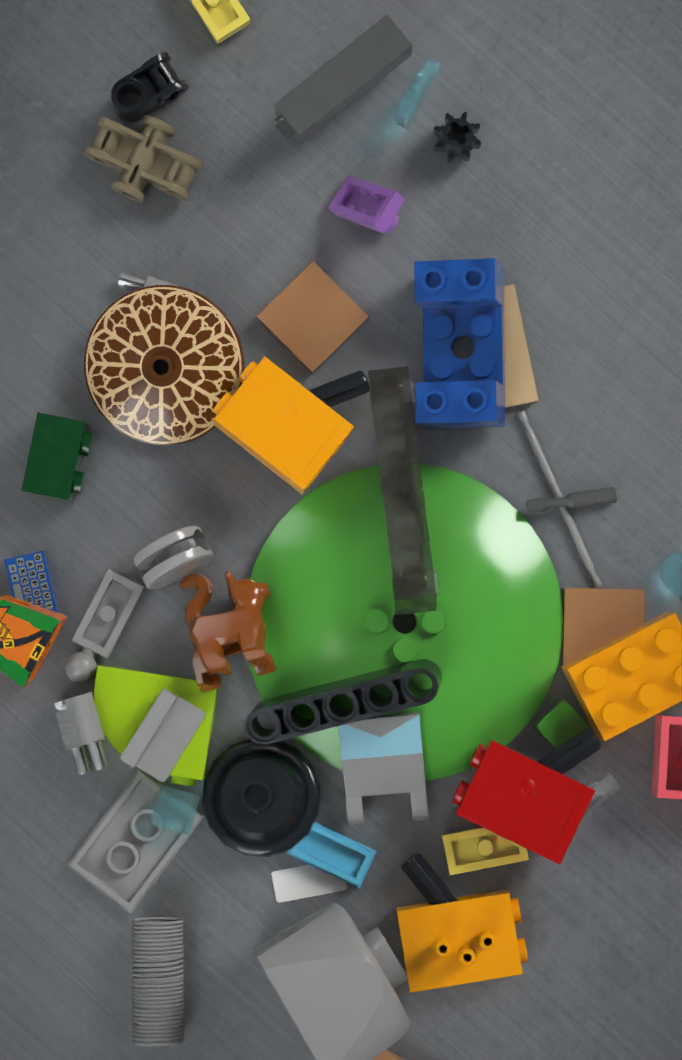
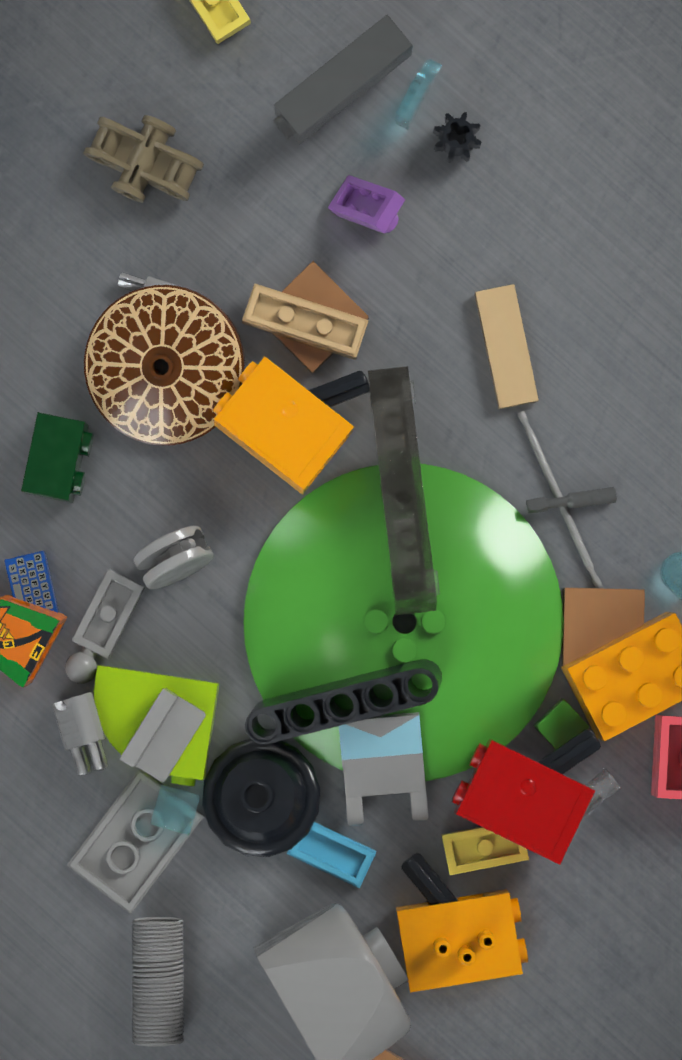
(149, 86): black piece -> none
(227, 632): dark orange animal -> none
(303, 883): white sticker -> none
(305, 321): none -> tan tile
(461, 302): blue plate -> none

